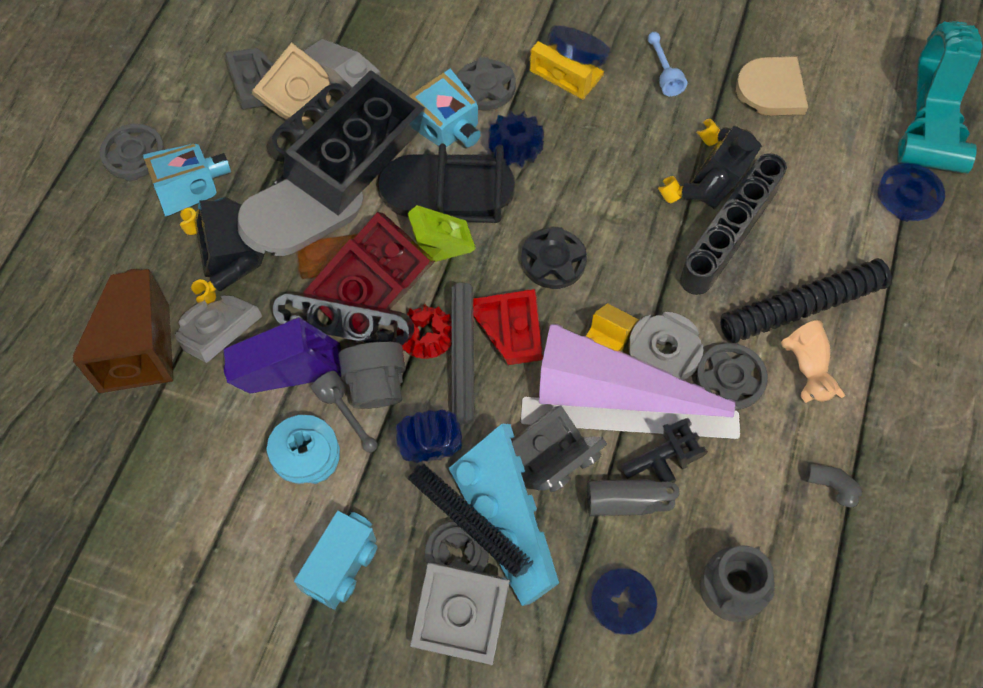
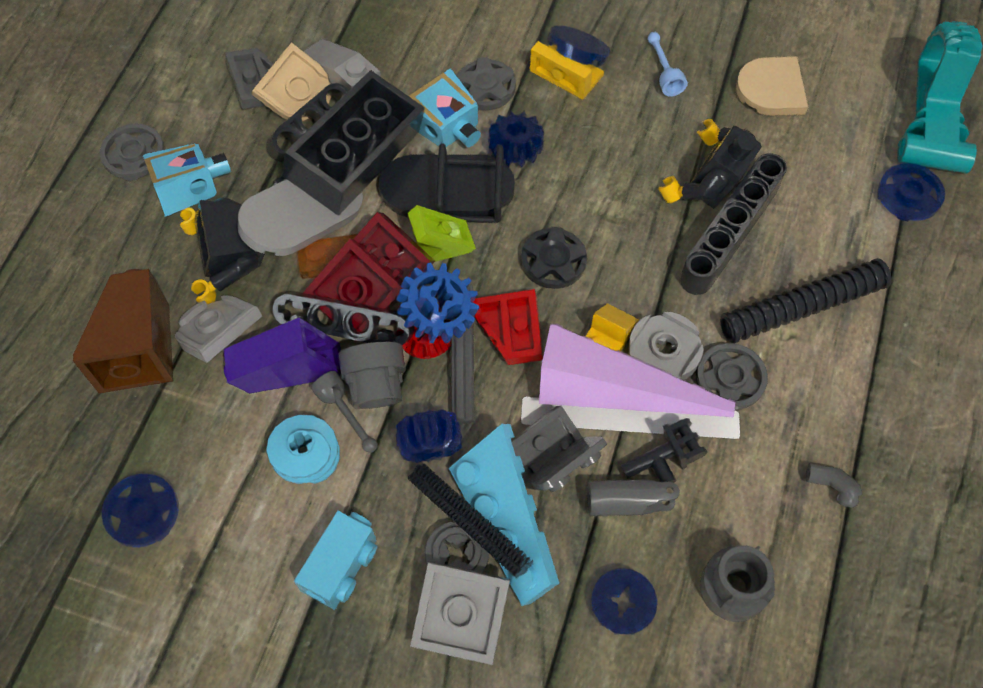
(140, 510): none -> clear blue wheel
(422, 305): none -> blue gear
(813, 356): light nougat animal -> none

